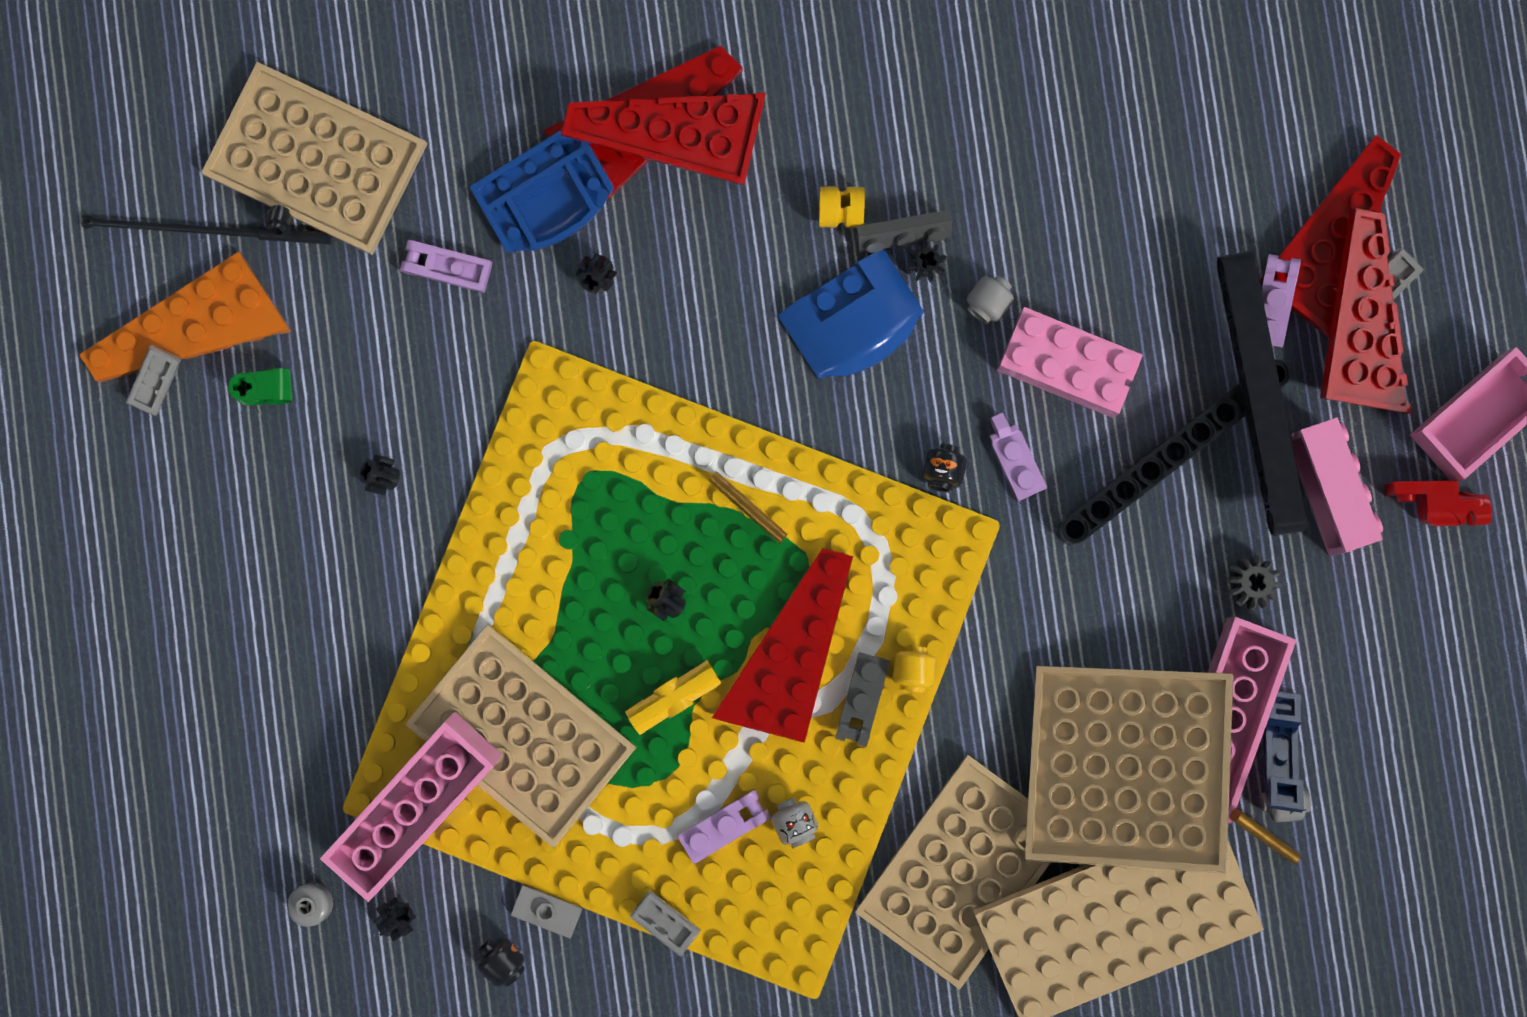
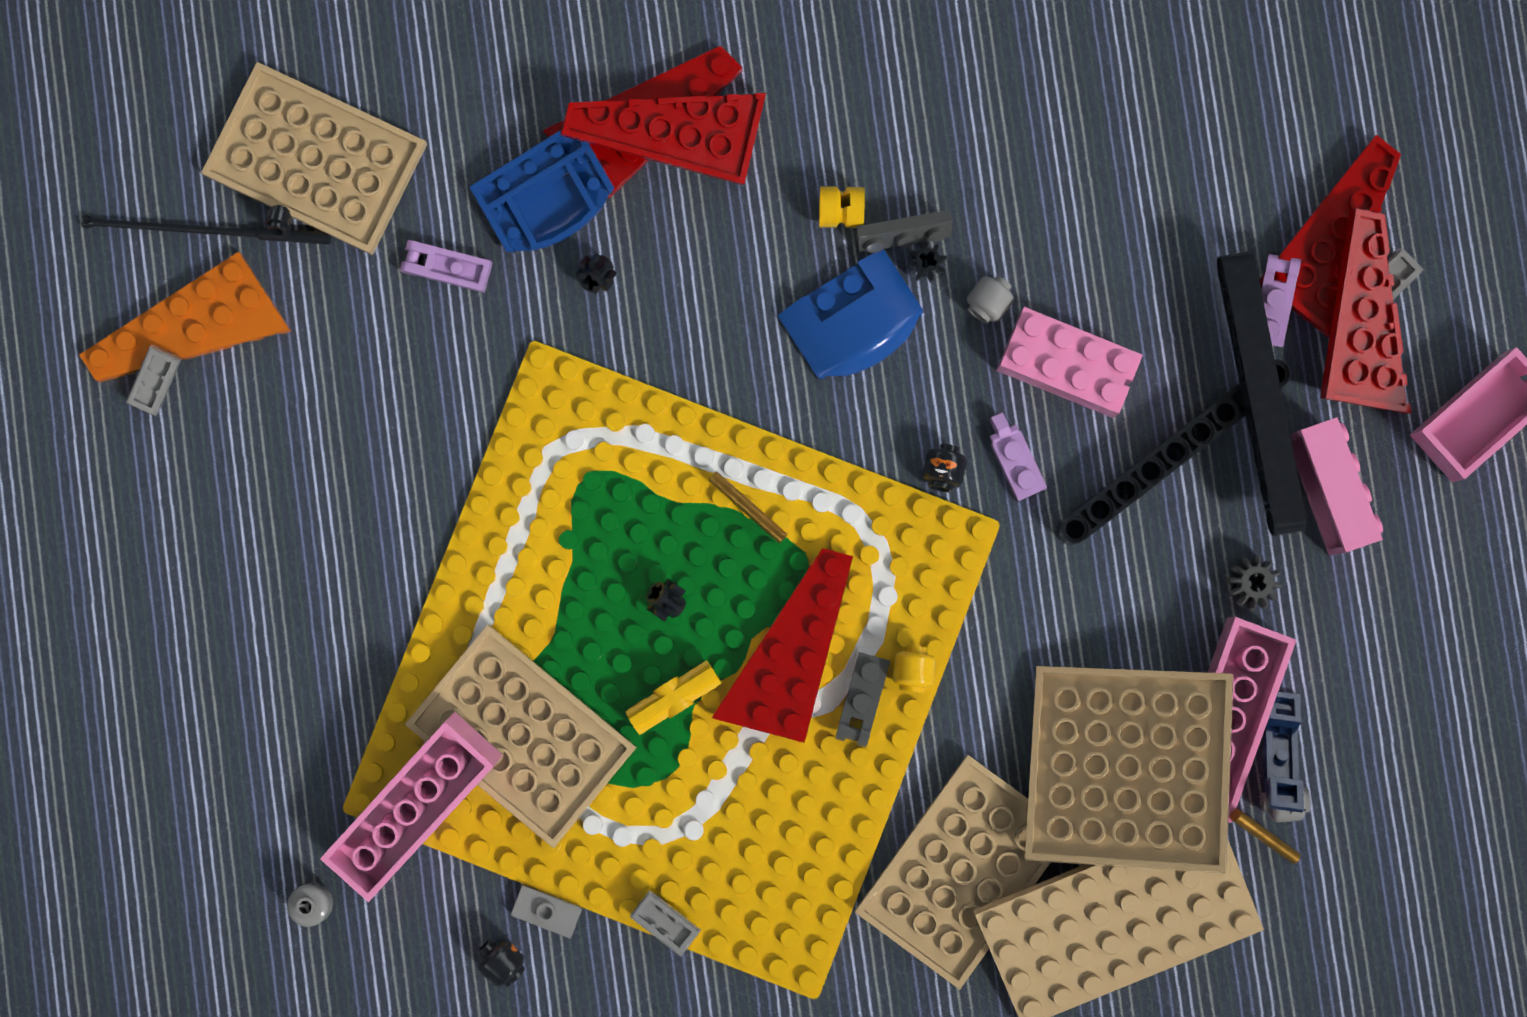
(268, 387): green piece -> none
(379, 474): black gear -> none
(394, 919): black gear -> none
(723, 827): lavender plate -> none
(794, 822): light grey head -> none
(1442, 502): red plate -> none

